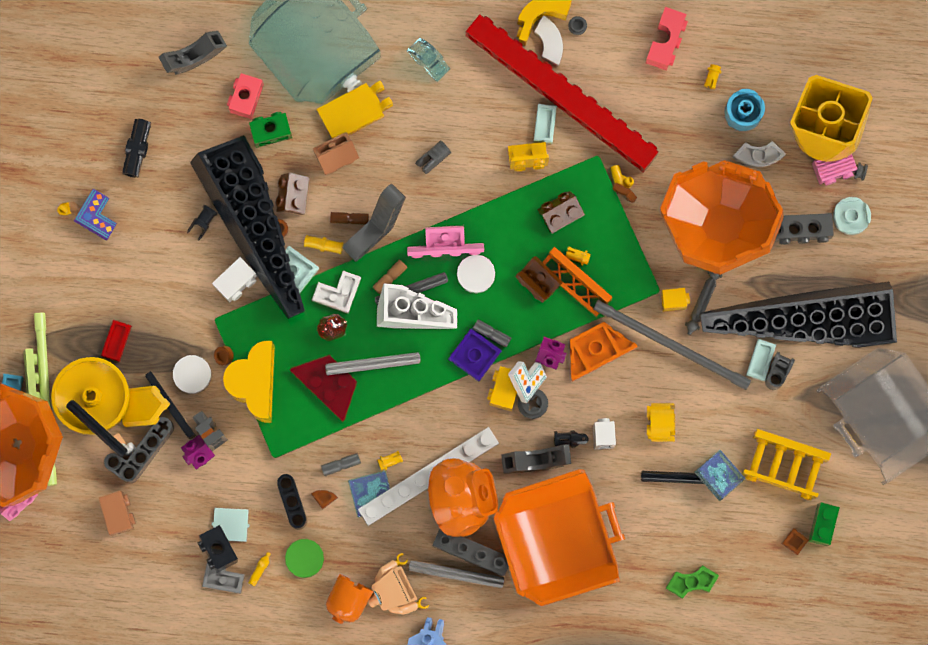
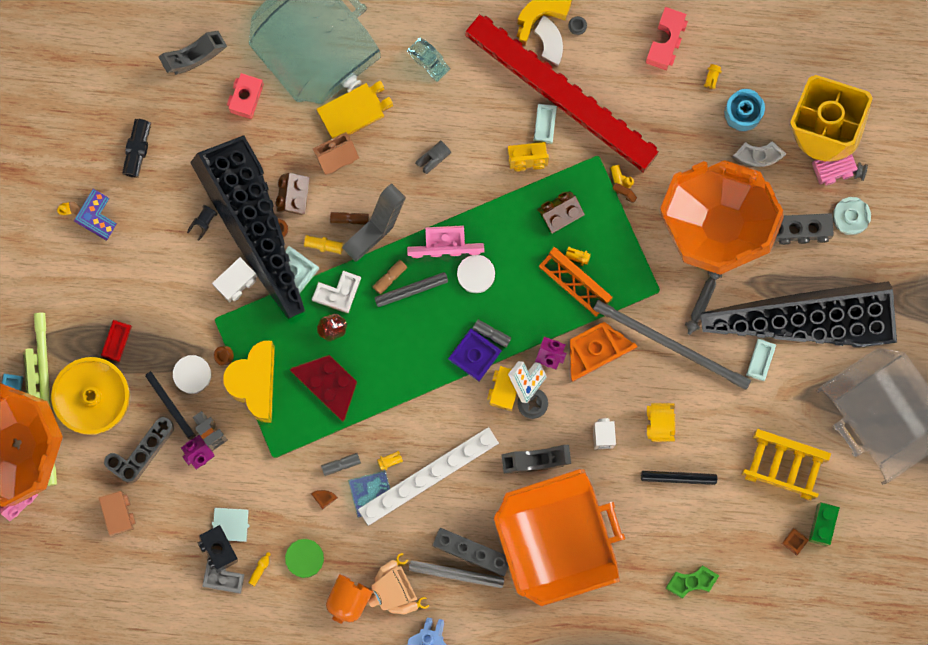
(96, 428): black axle -> none
(130, 446): white arm -> none
(144, 407): yellow tile -> none
(262, 137): green brick -> none
(289, 492): black beam -> none
(372, 363): light grey axle -> none
(408, 309): white wedge -> none
(461, 496): orange rock -> none
(538, 279): reddish brown bracket -> none
(573, 437): black piece -> none
(674, 299): yellow brick -> none
(719, 475): clear light blue tile -> none
(780, 368): dark grey piece -> none

